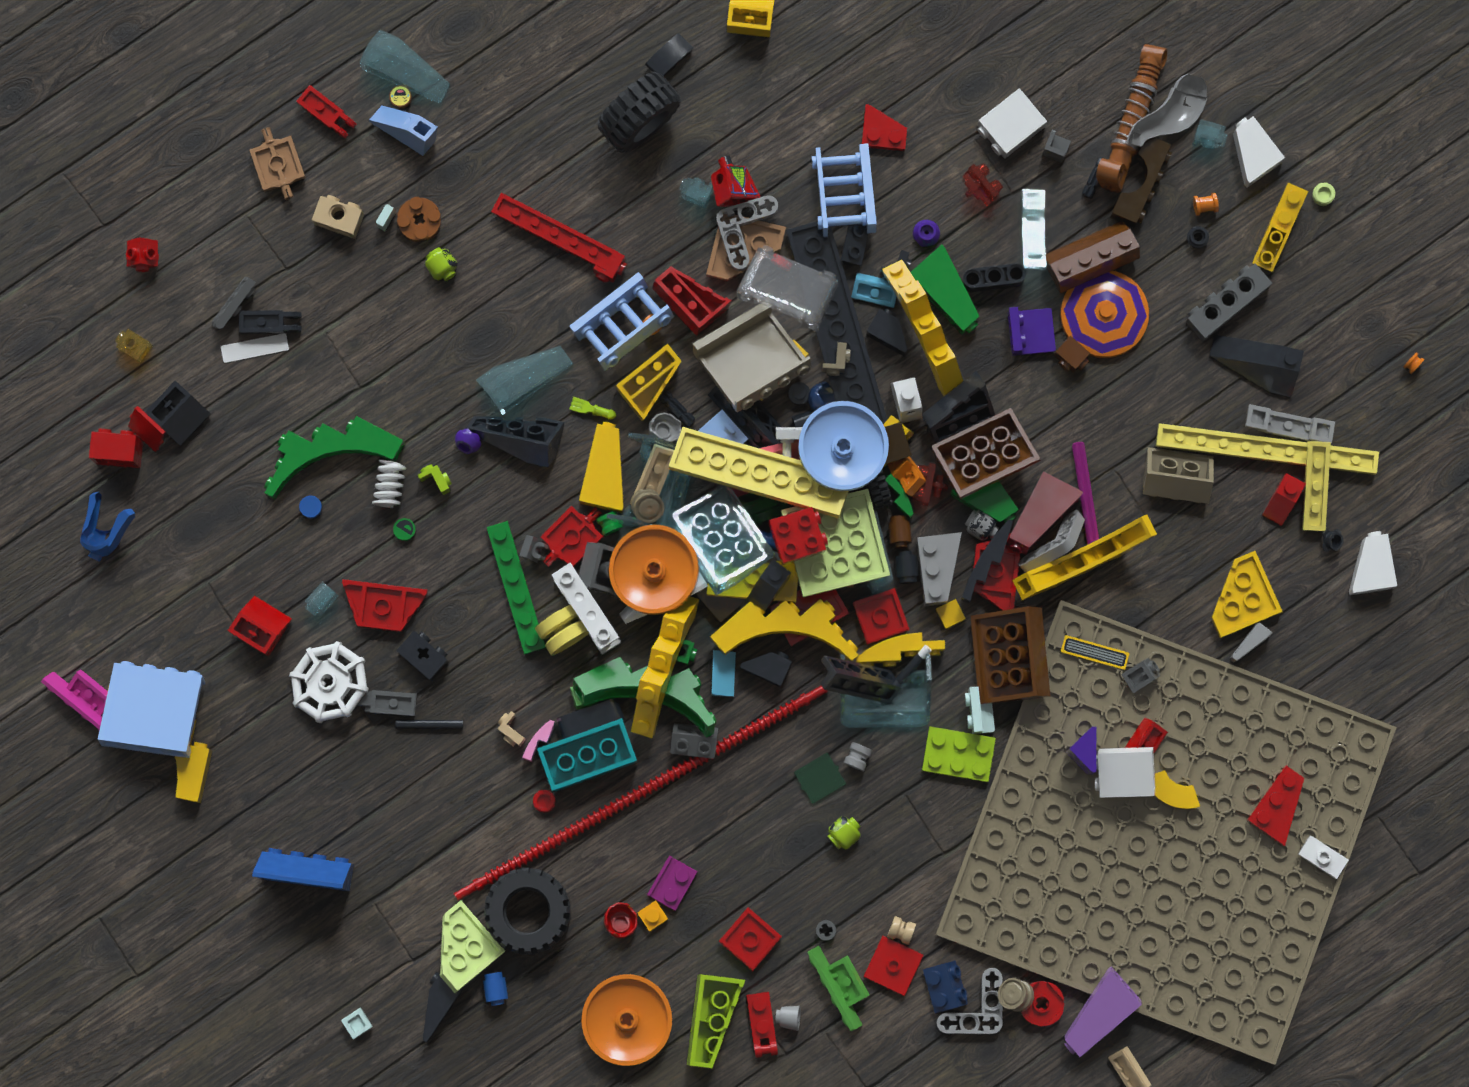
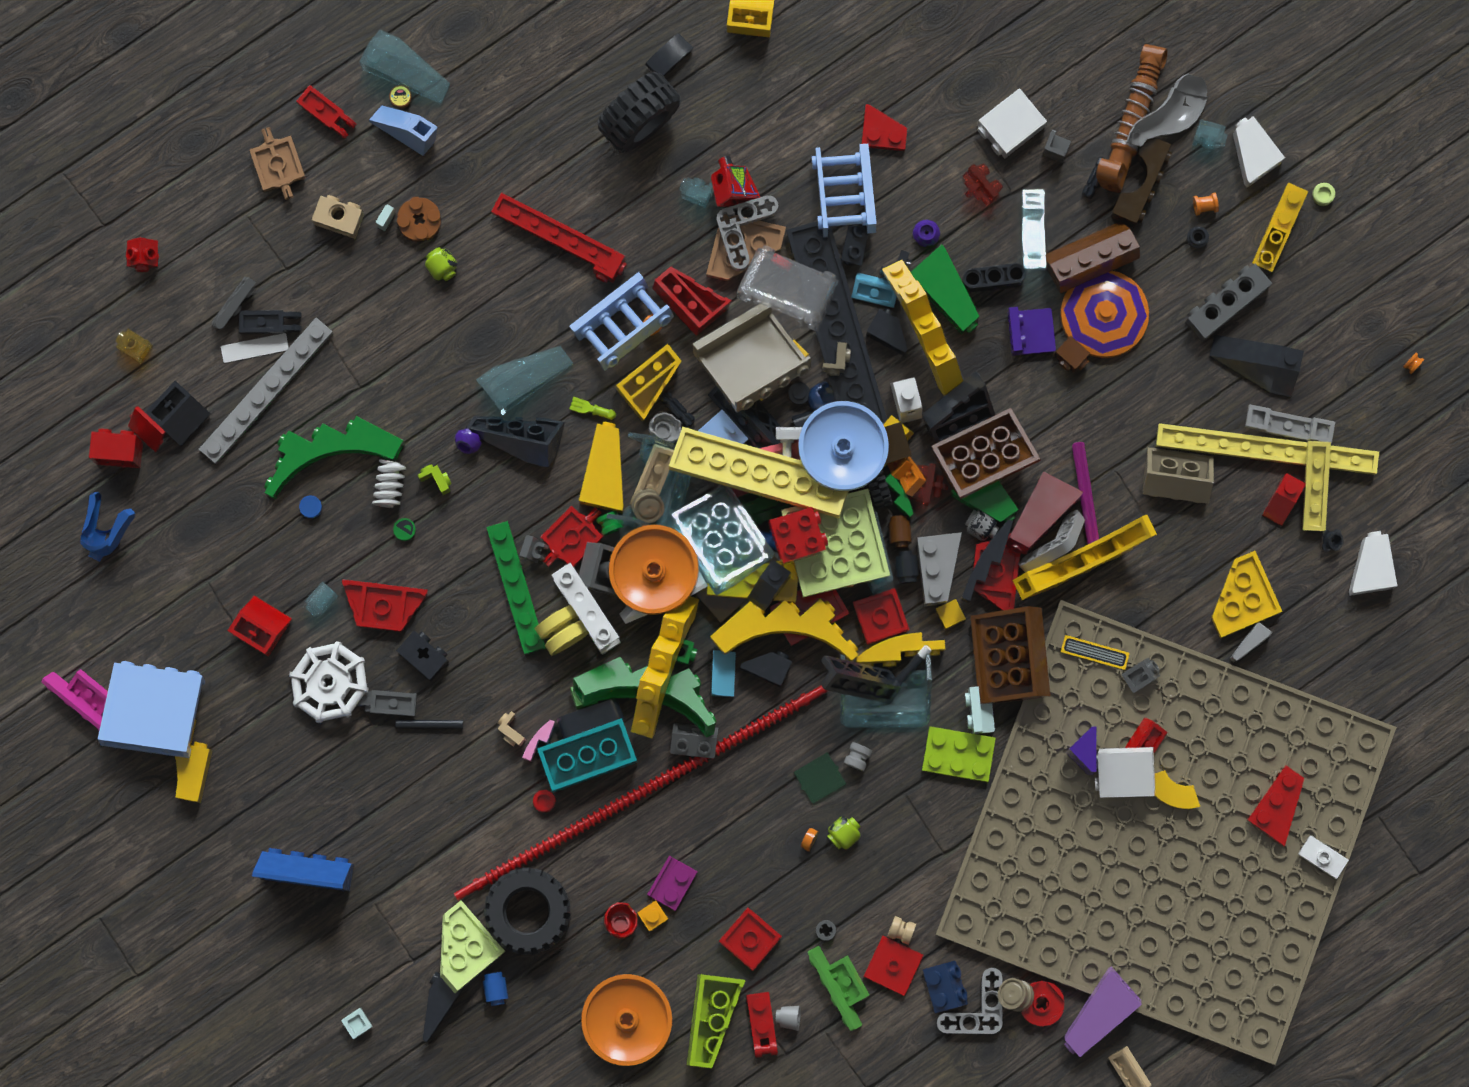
(266, 391): none -> light grey plate
(809, 839): none -> orange tile

